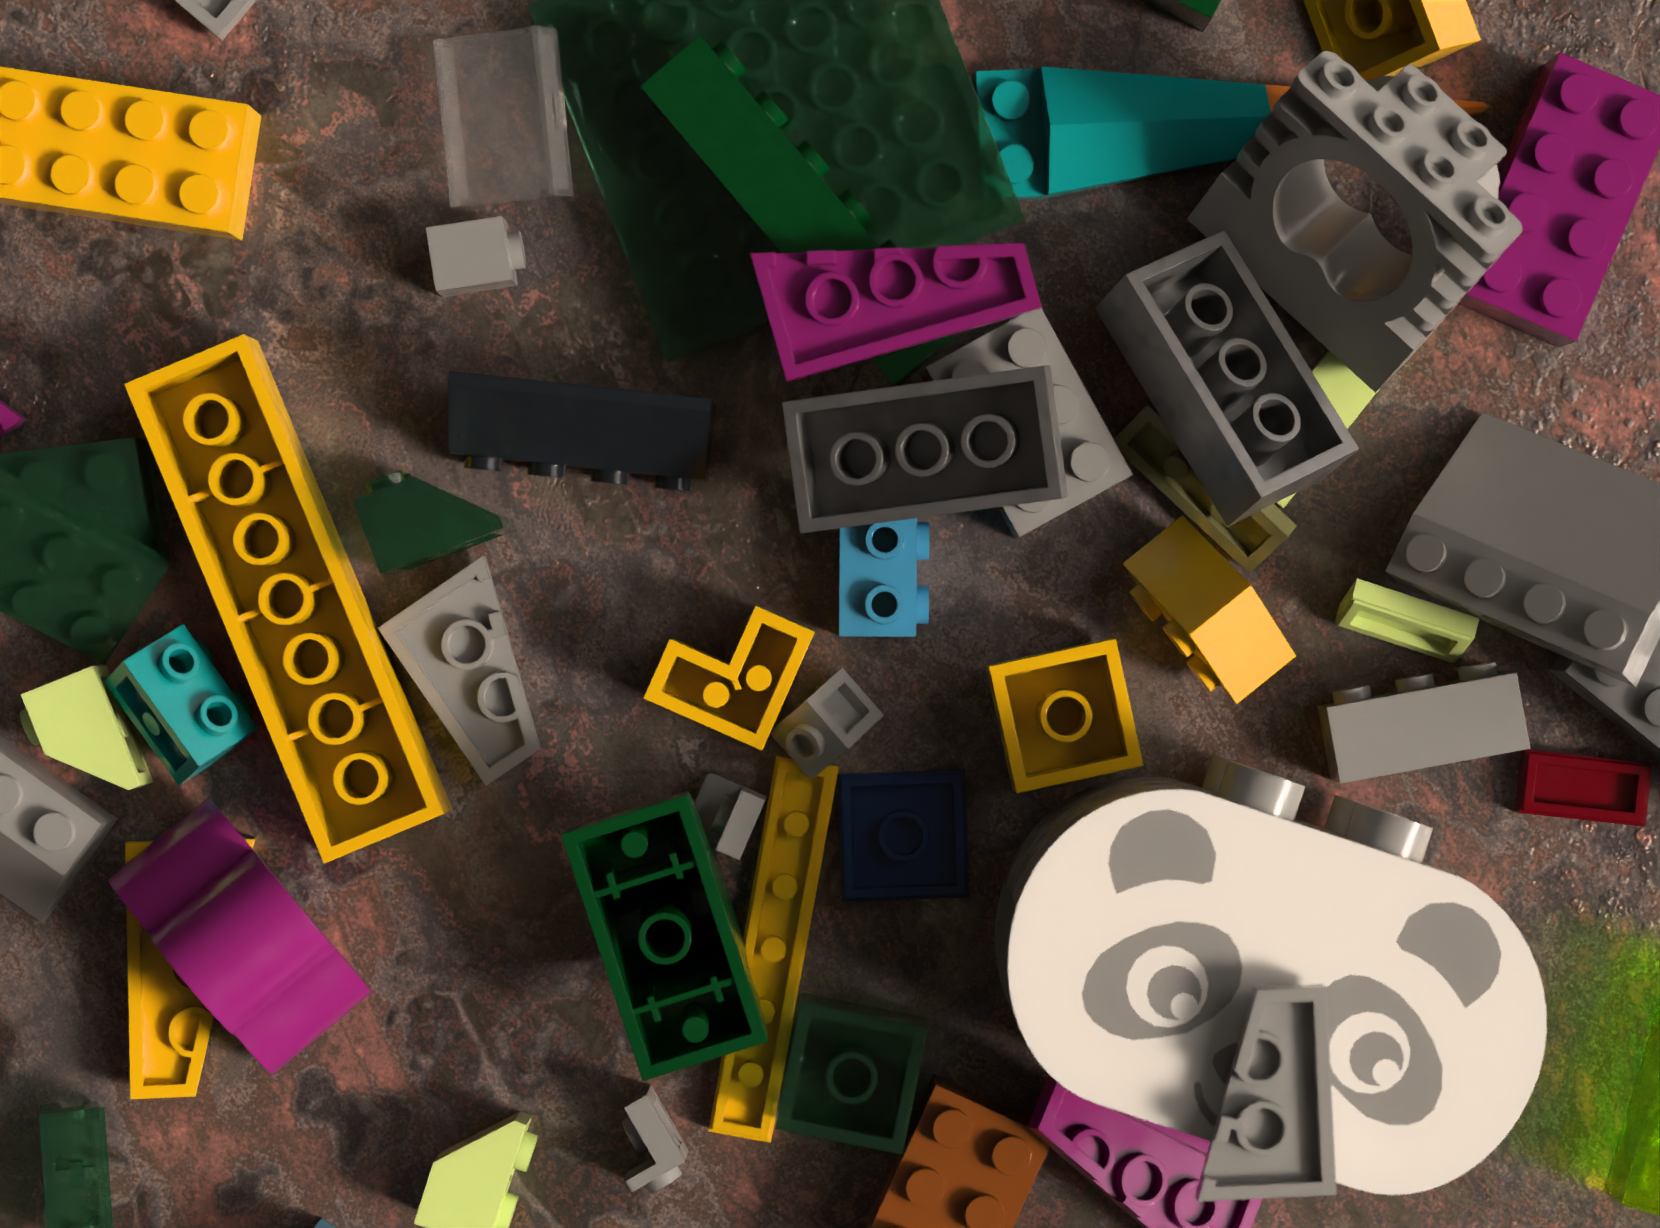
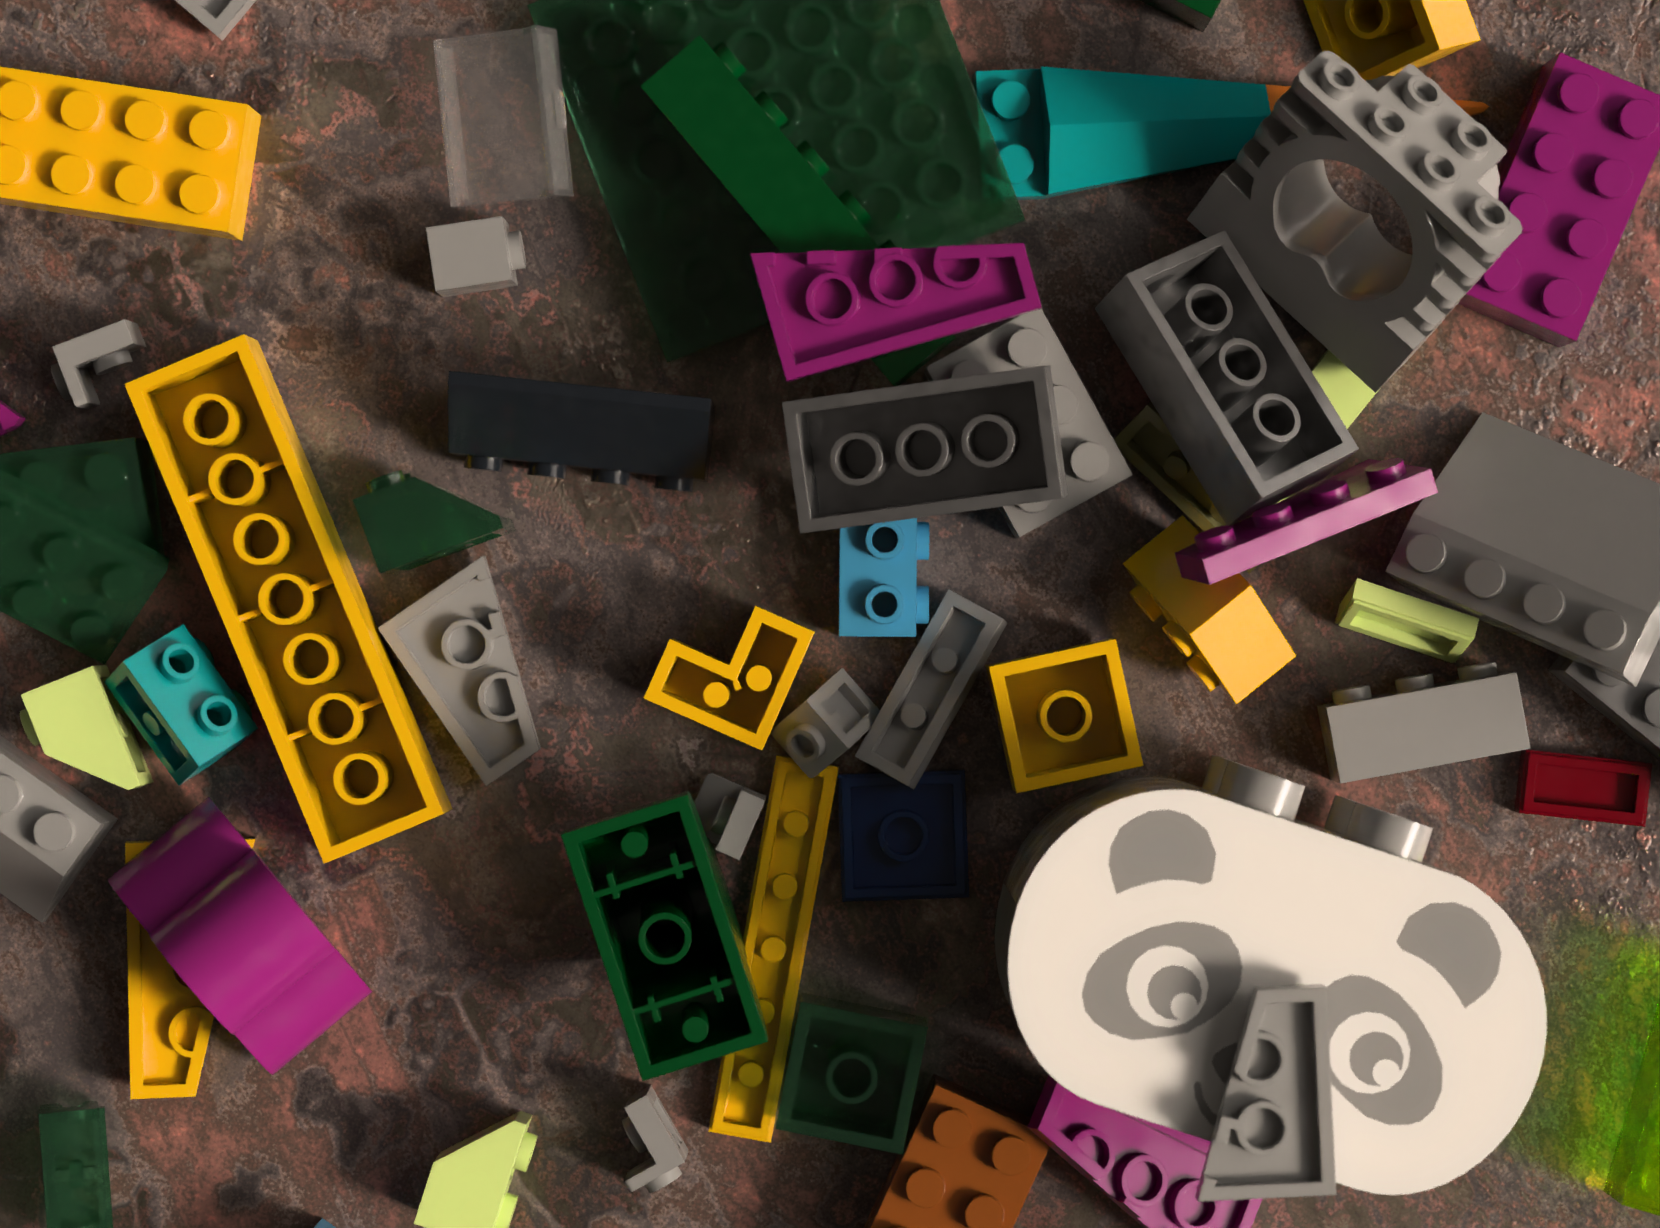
(103, 349): none -> light grey bracket
(931, 689): none -> light grey plate
(1305, 518): none -> magenta wing

